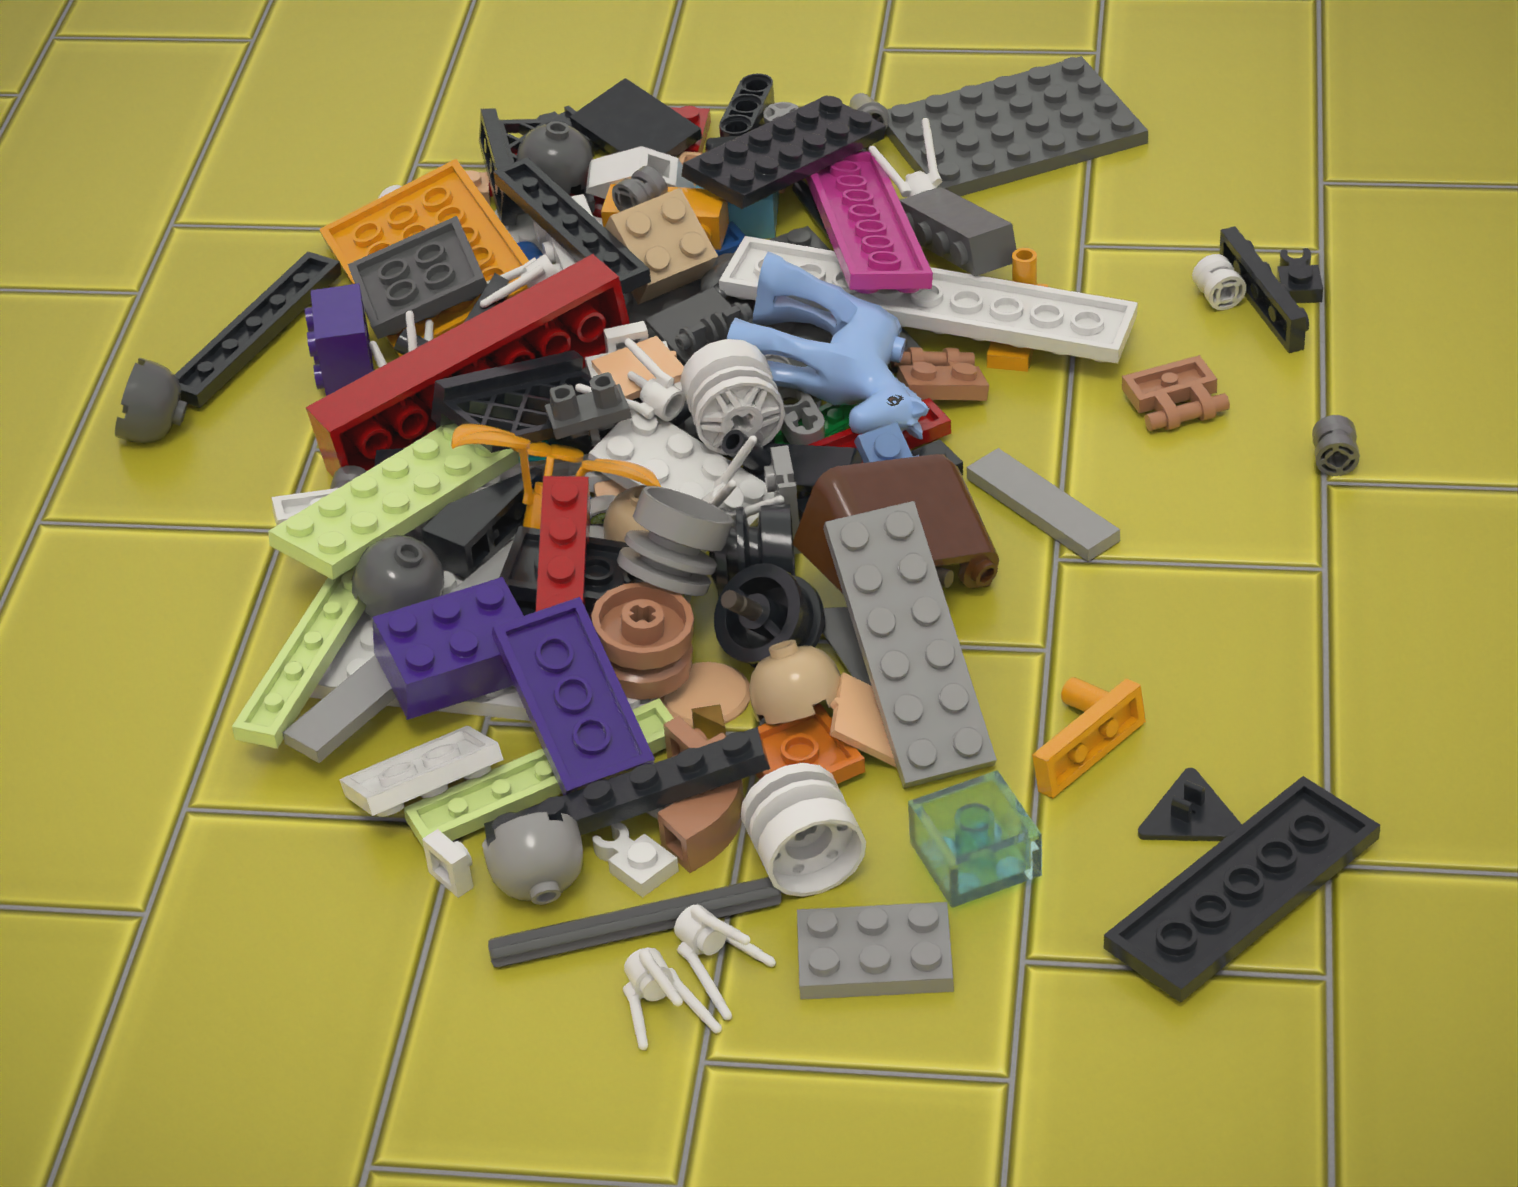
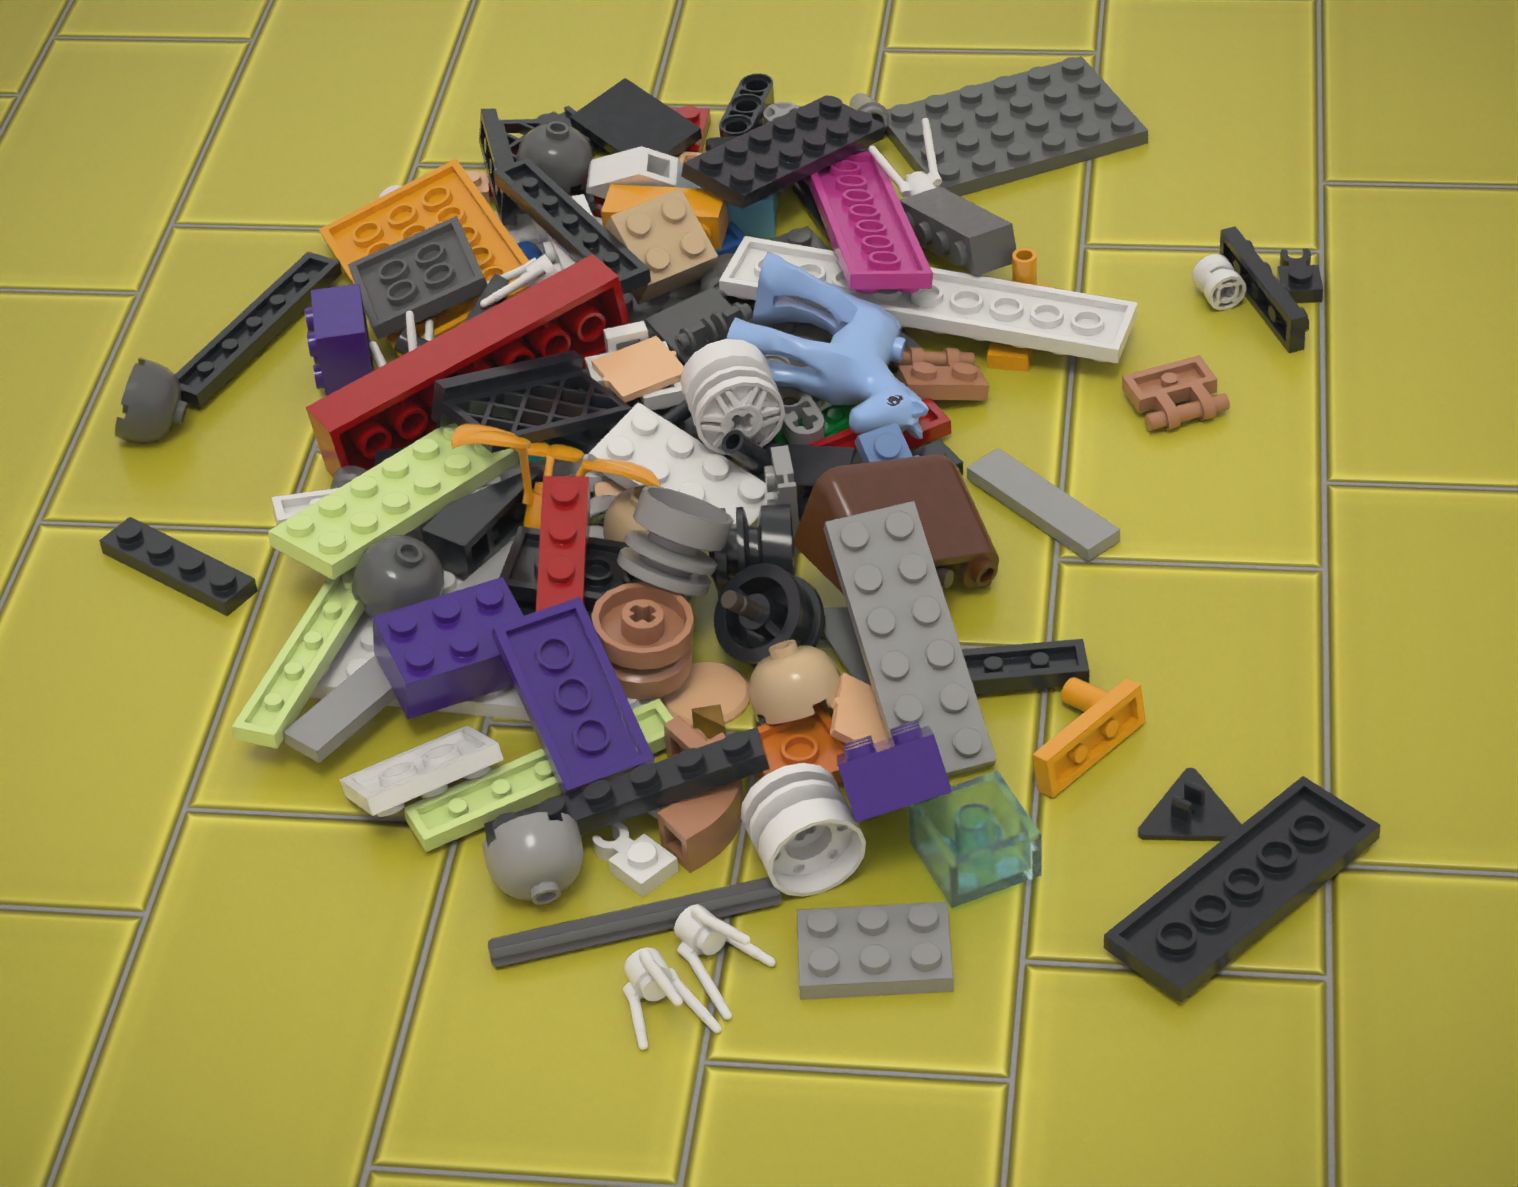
(178, 566): none -> black plate
(448, 862): white plate -> none
(587, 412): dark grey hips -> none
(634, 191): flat silver wheel -> none
(658, 394): white plant -> none
(726, 492): white plant -> none
(892, 771): none -> dark purple brick
(1026, 665): none -> black plate
(1335, 445): flat silver wheel -> none

